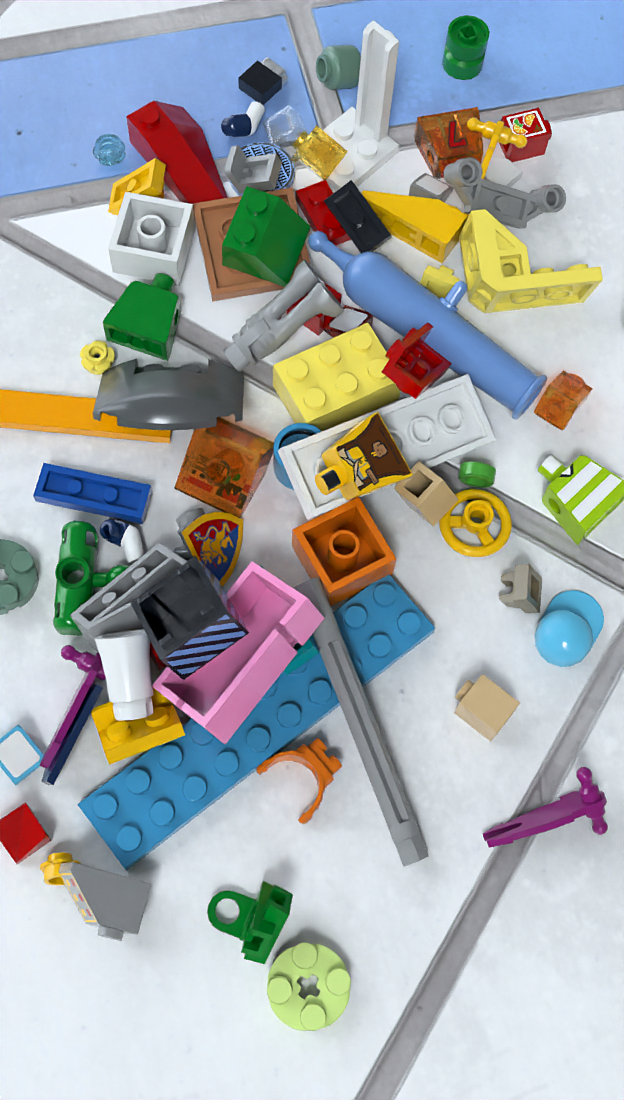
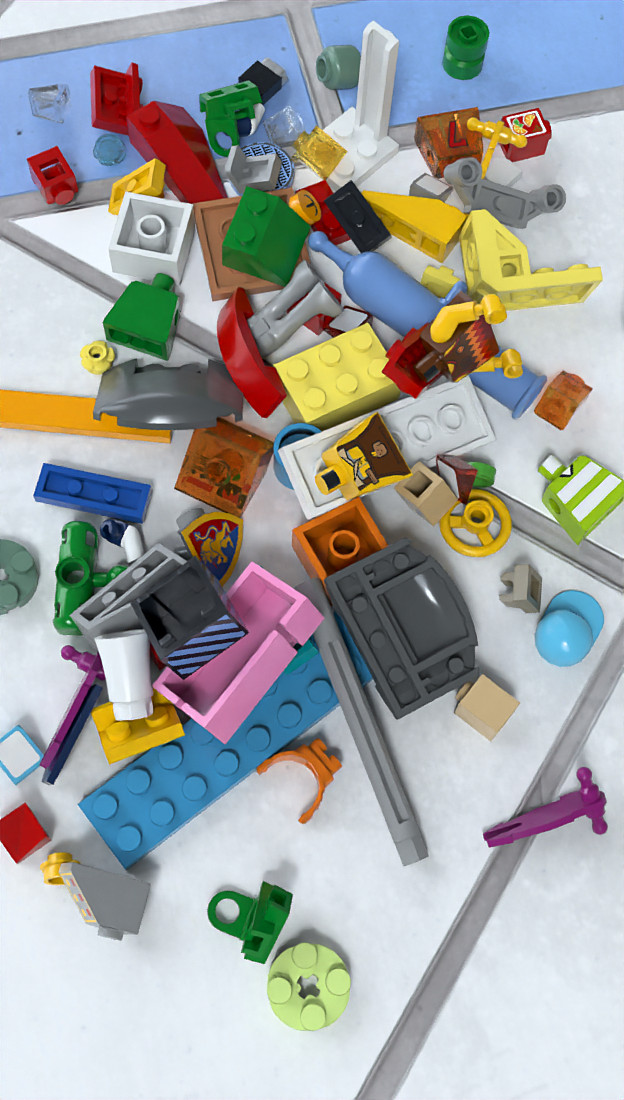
(50, 102): none -> clear slope
(57, 182): none -> red brick
(114, 97): none -> red bracket
(222, 114): none -> green piece
(257, 382): none -> red slope
(305, 206): none -> light orange tile
(406, 625): none -> dark grey slope
(457, 475): none -> clear red slope
(464, 341): none -> torso

